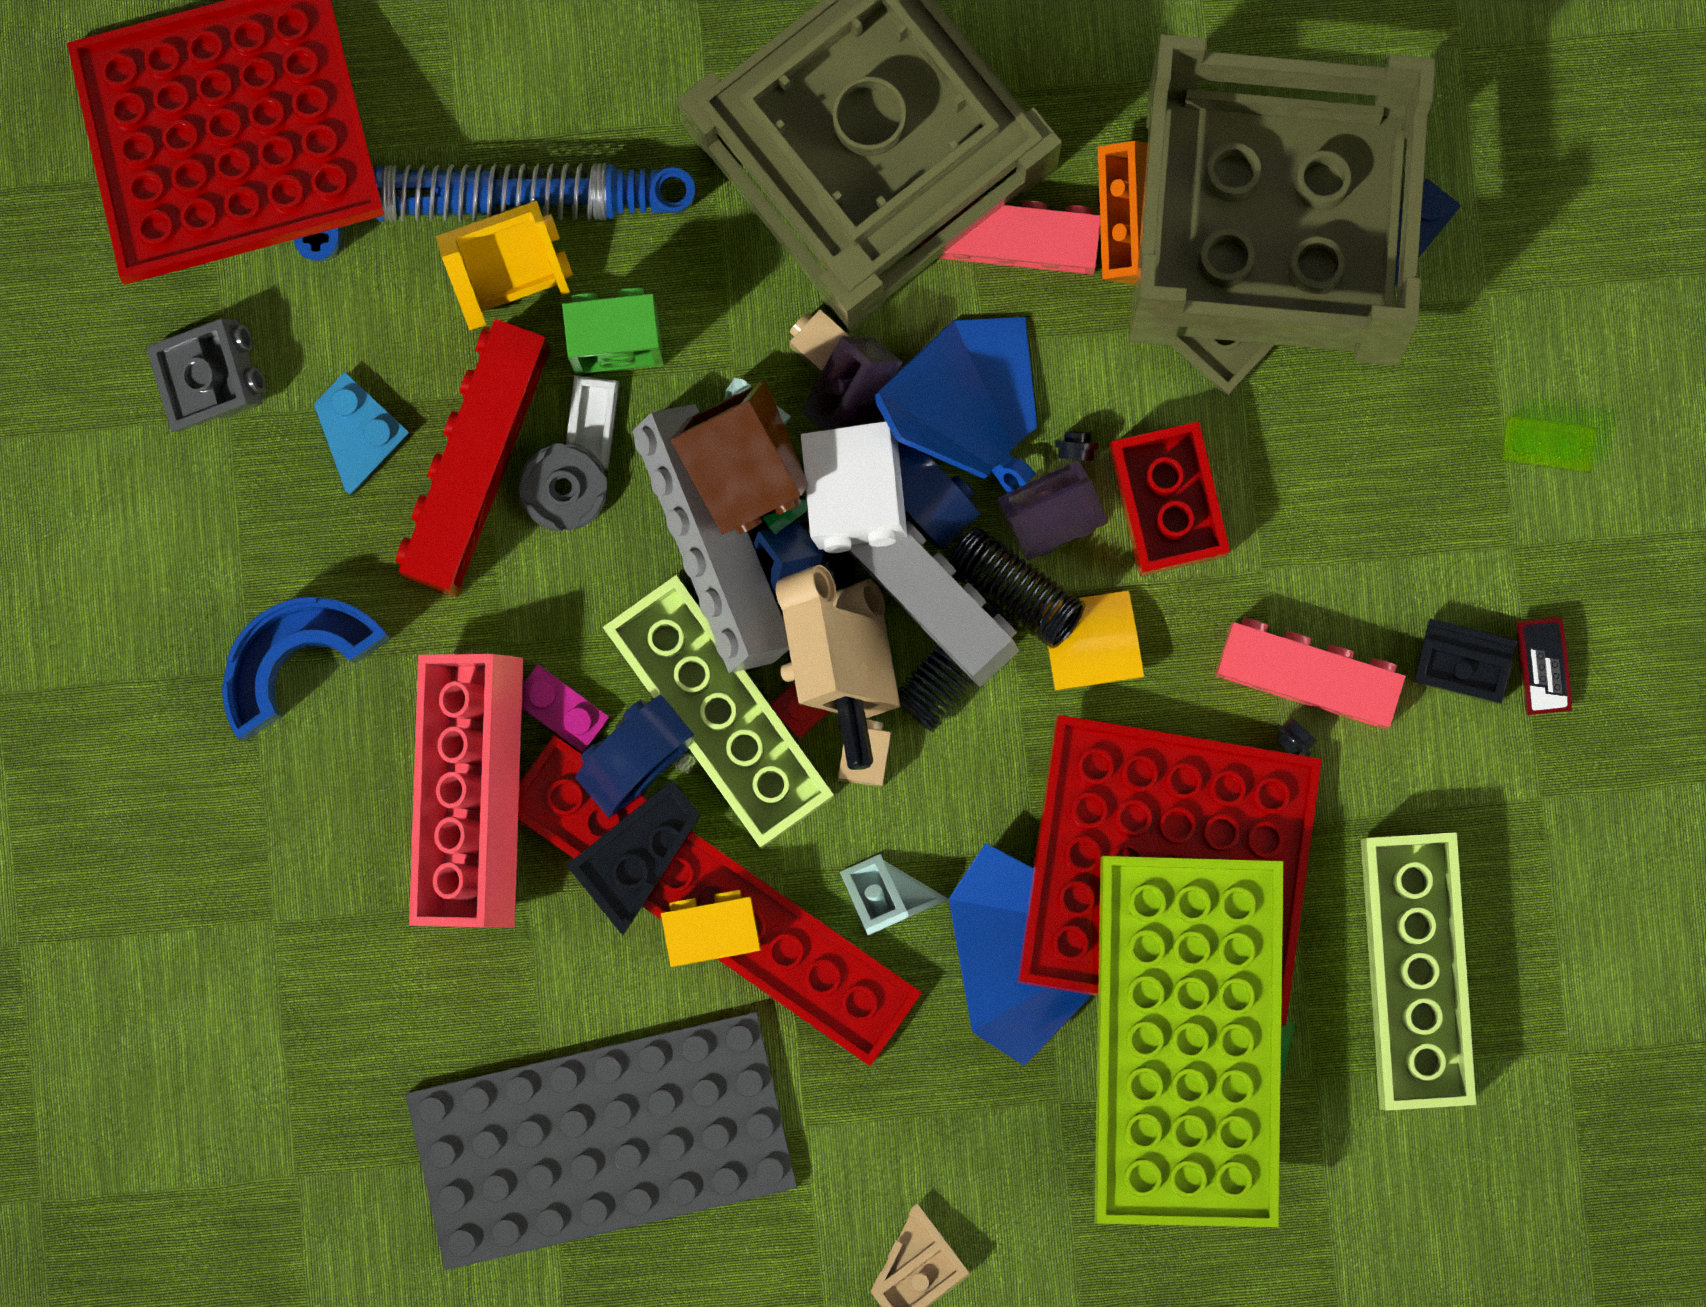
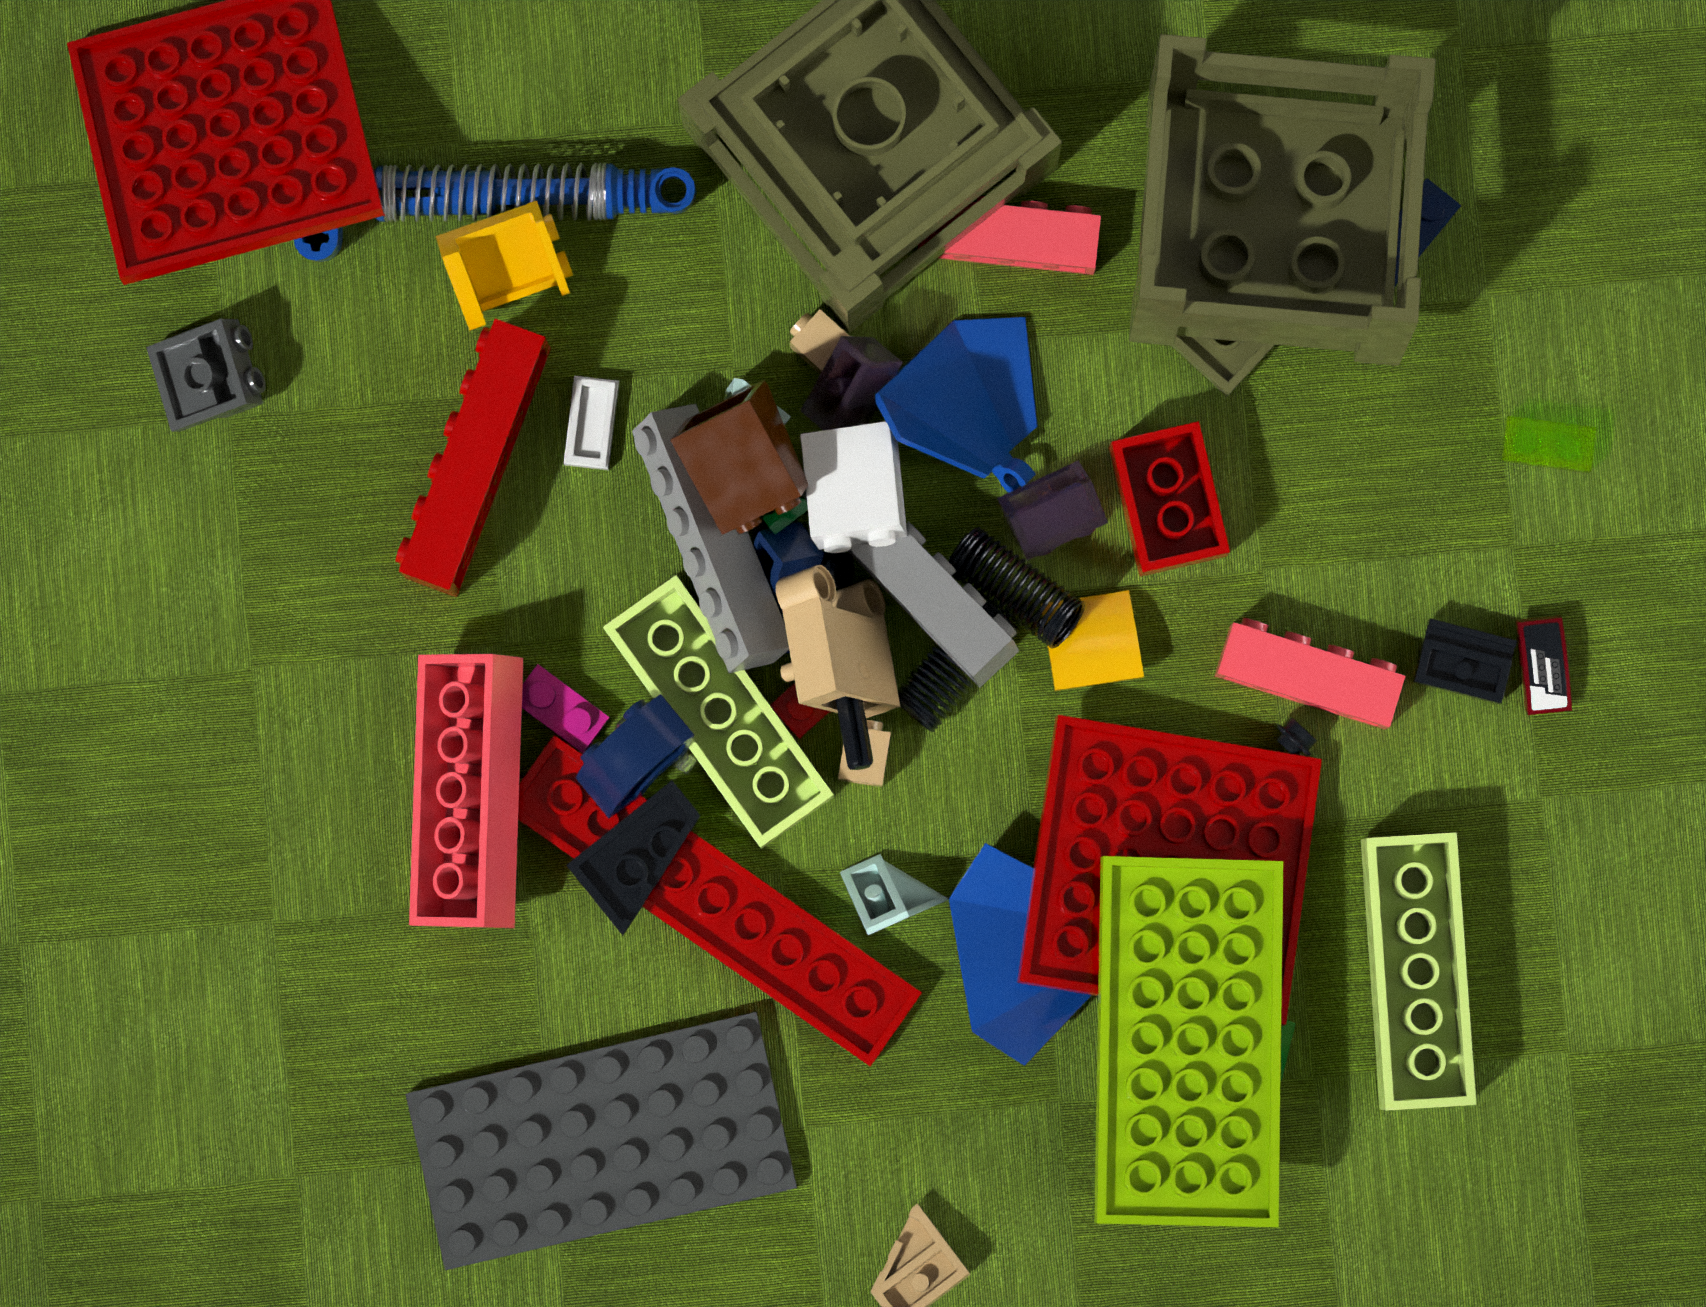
(273, 639): blue brick -> none
(357, 431): dark azure wing -> none
(563, 509): dark grey plate -> none
(612, 332): bright green brick -> none
(710, 930): yellow brick -> none
(932, 499): dark blue brick -> none
(1076, 446): black plate -> none
(1121, 205): orange brick -> none

